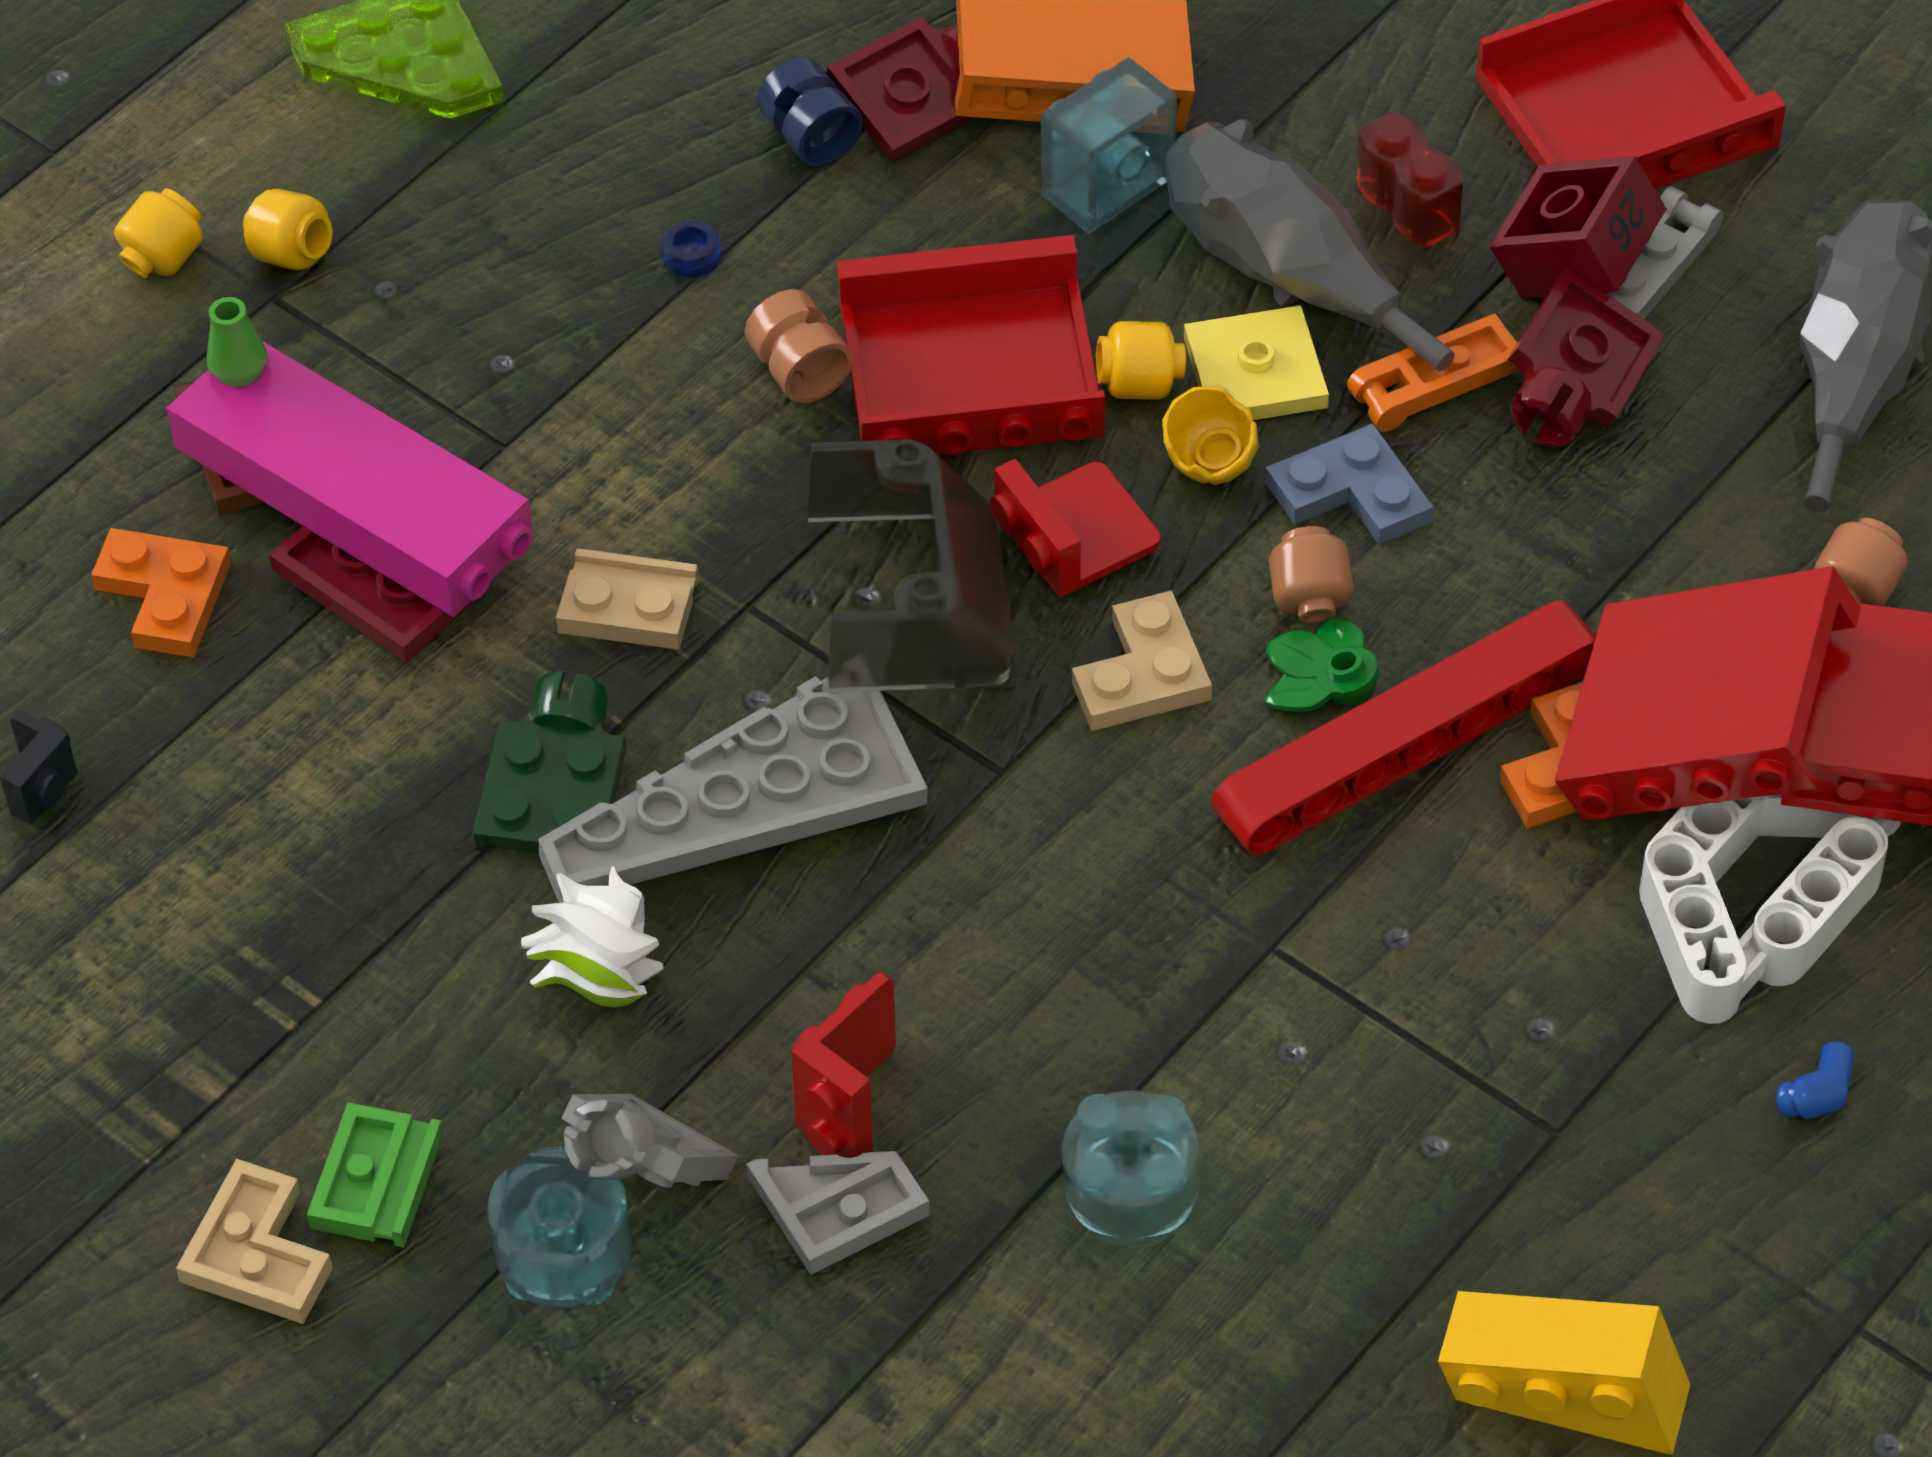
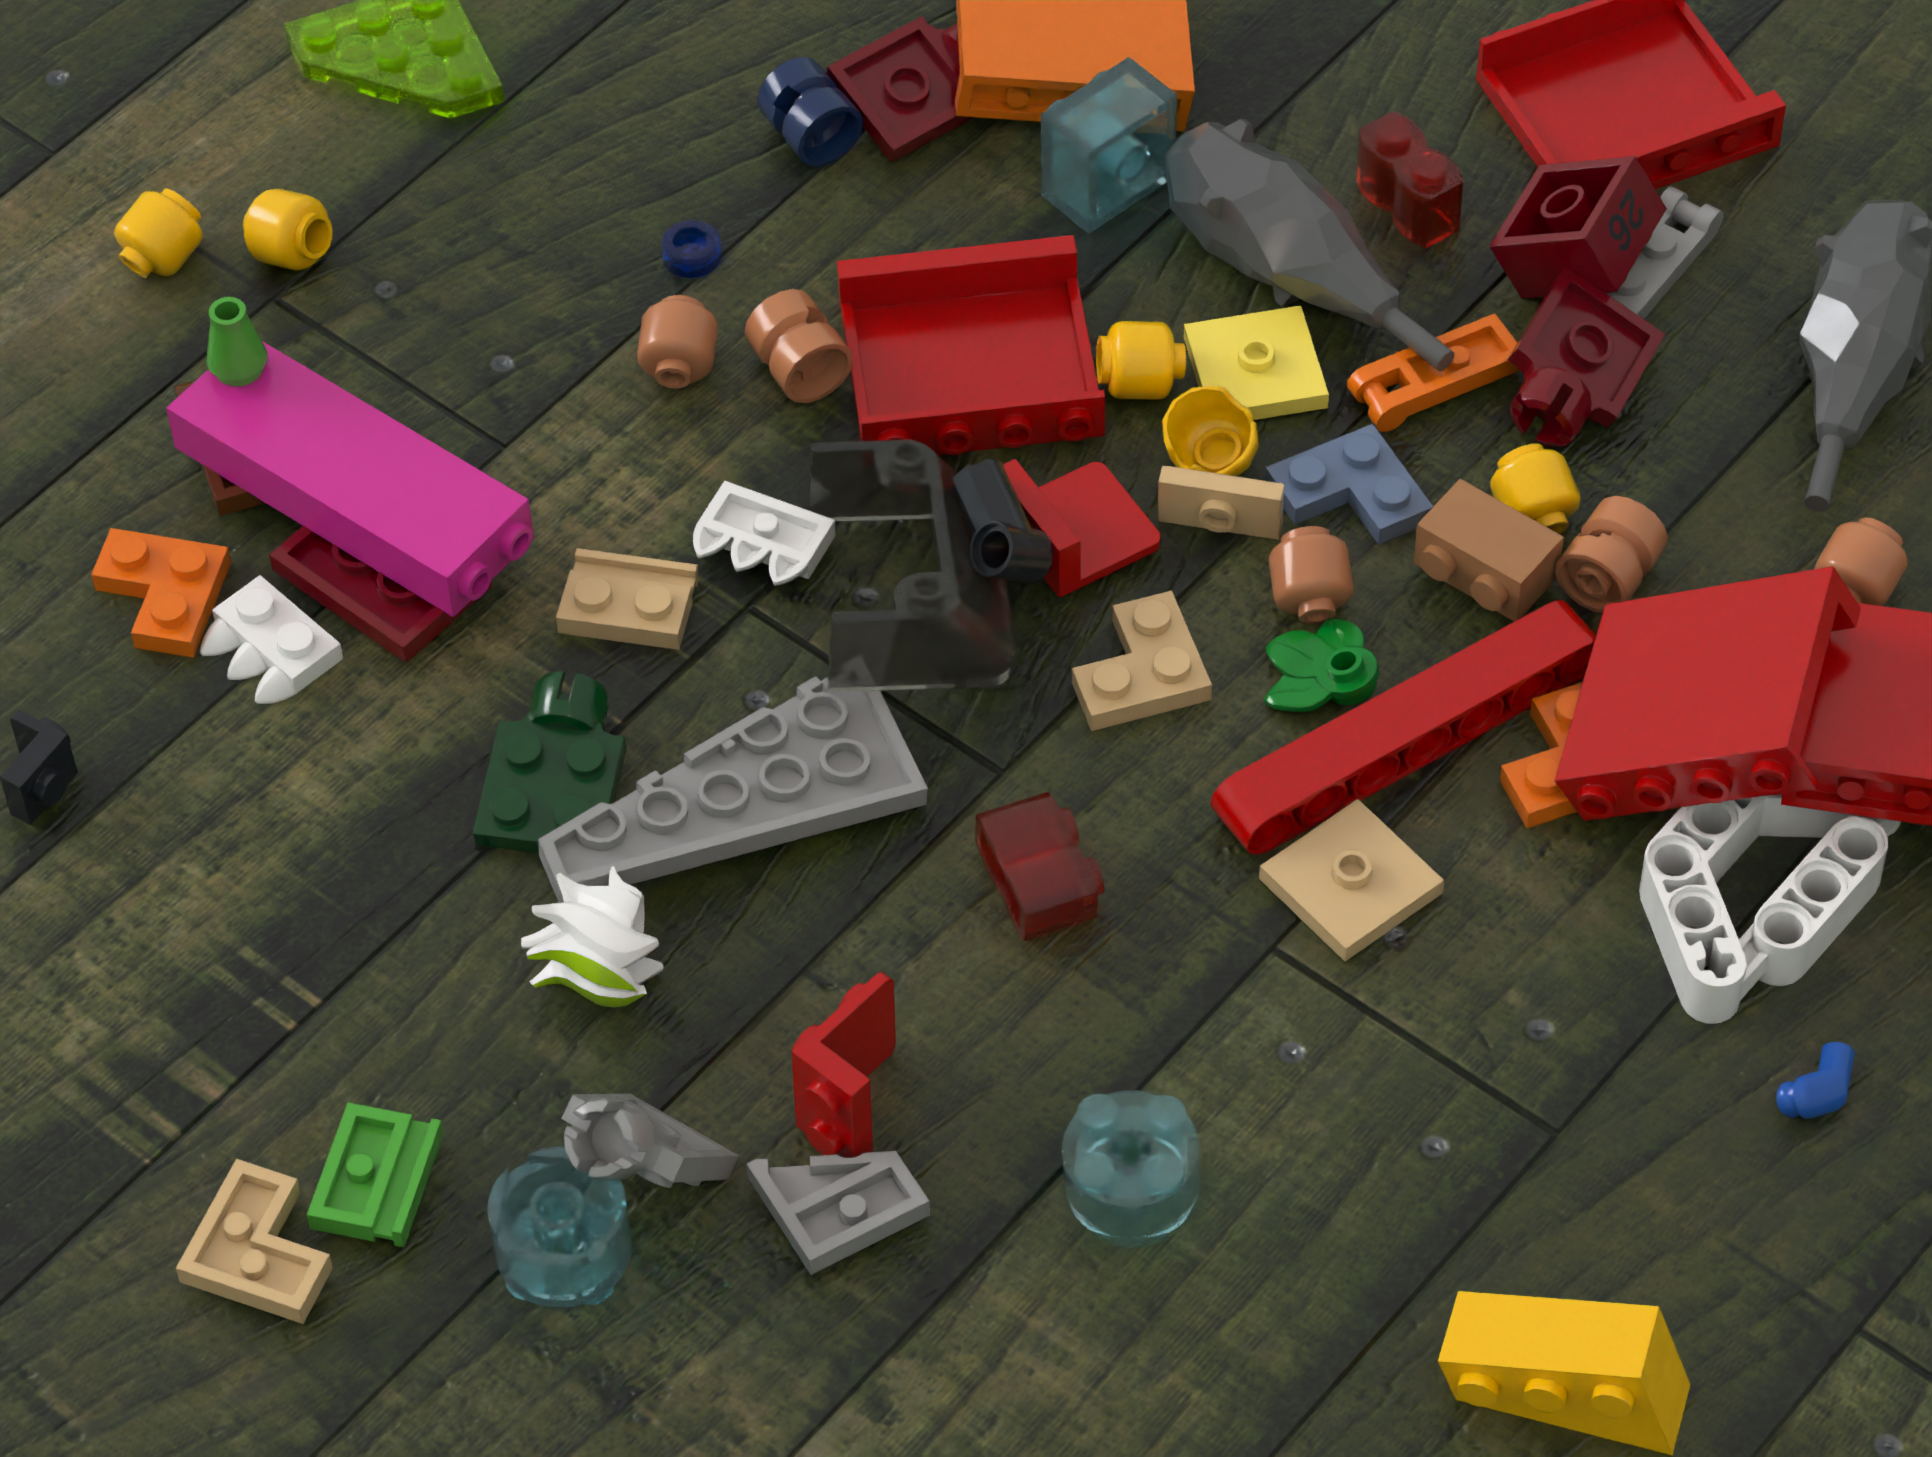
(270, 639): none -> white plate
(677, 341): none -> nougat head
(763, 531): none -> white plate
(1002, 538): none -> black piece
(1038, 866): none -> clear red brick
(1220, 502): none -> tan plate
(1351, 879): none -> tan plate
(1487, 550): none -> medium nougat brick
(1537, 485): none -> yellow head
(1611, 553): none -> nougat wheel

